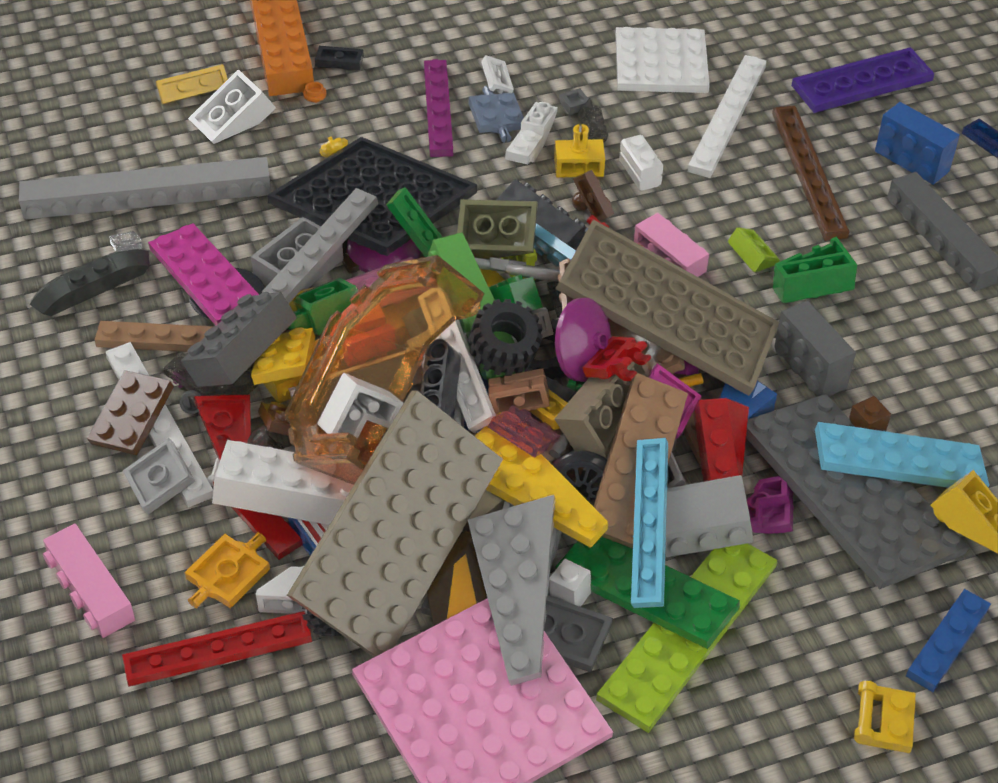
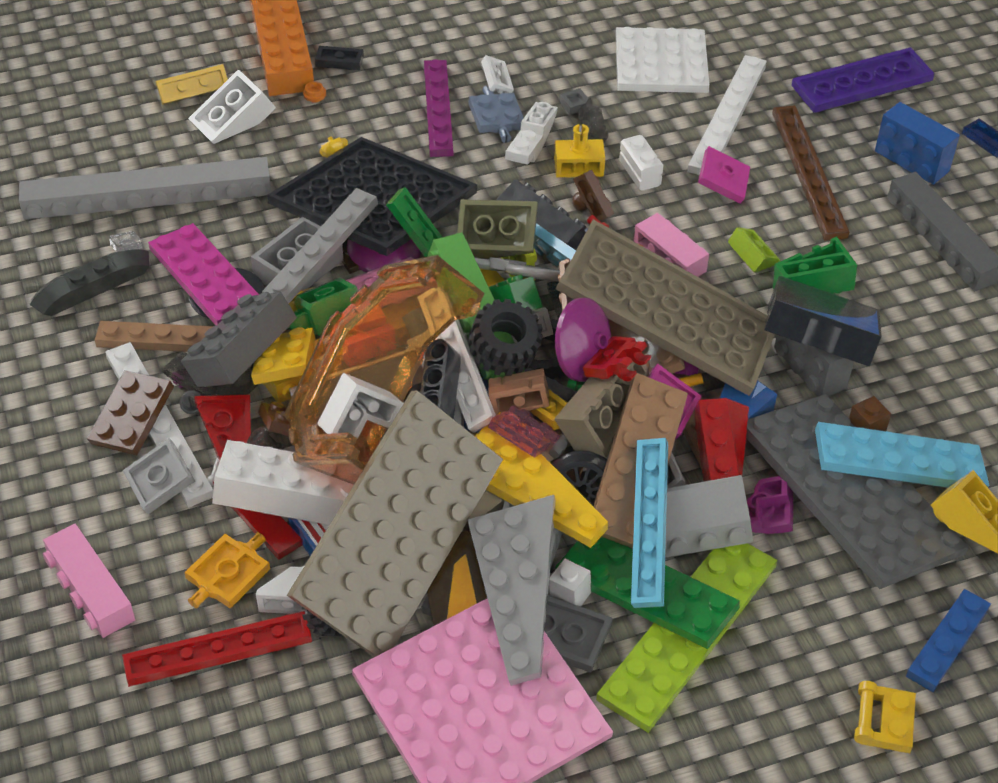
(724, 174): none -> dark pink plate
(824, 321): none -> black tile

